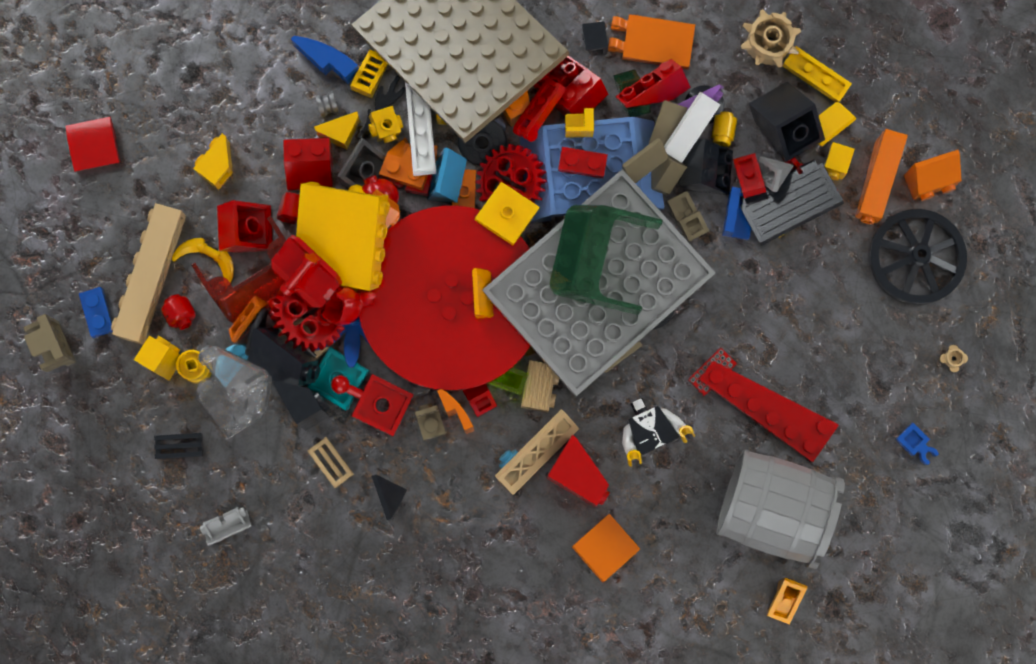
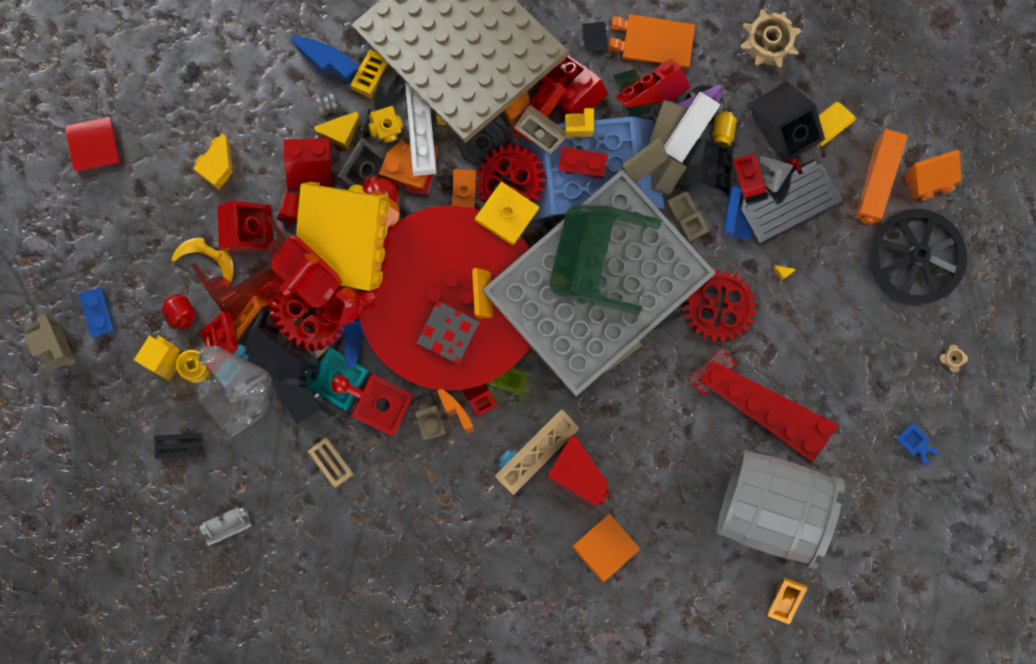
(149, 274): tan brick -> none
(221, 333): none -> red plate
(389, 495): black slope -> none
(448, 177): dark azure slope -> none
(448, 332): none -> dark grey tile
(539, 387): tan brick -> none
(540, 129): none -> dark tan slope
(651, 430): torso -> none
(739, 311): none -> red gear
(783, 272): none -> yellow piece
(817, 75): yellow plate -> none
(838, 160): yellow brick -> none

